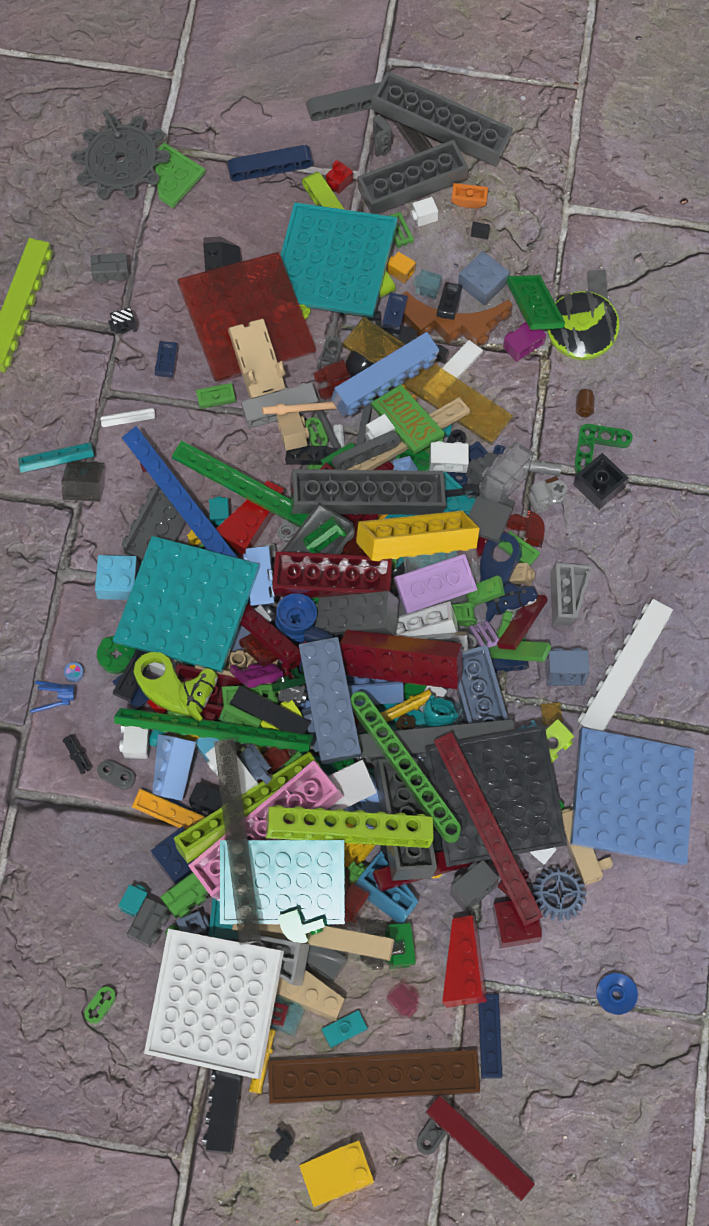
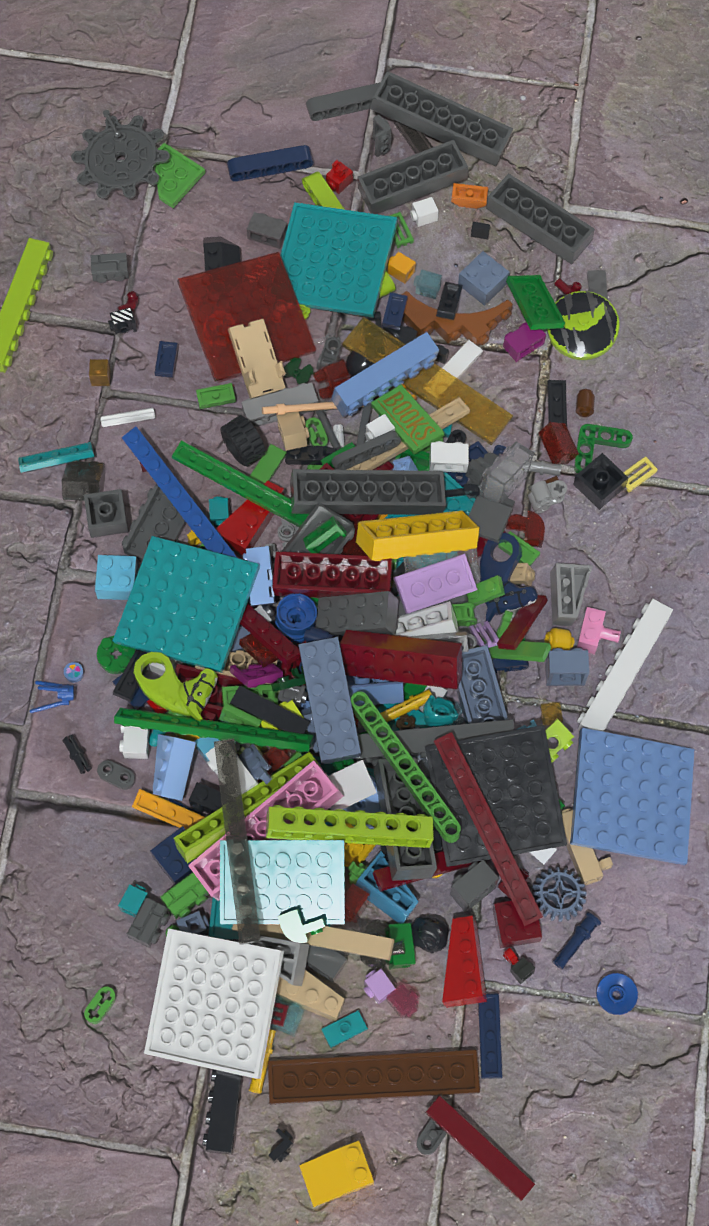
(99, 372): none -> pearl gold brick
(106, 513): none -> dark grey brick
(132, 301): none -> dark red arm
(242, 440): none -> black tyre
(267, 230): none -> flat silver brick
(268, 464): none -> bright green tile
(292, 370): none -> dark green piece
(378, 986): none -> lavender brick
(429, 934): none -> black hair
(521, 969): none -> pearl dark grey piece
(540, 218): none -> dark grey brick
(557, 401): none -> black tile
(558, 443): none -> clear red brick
(559, 639): none -> yellow head
(566, 289): none -> dark red arm
(581, 934): none -> dark blue pin
(594, 630): none -> bright pink brick
(649, 465): none -> light yellow tile

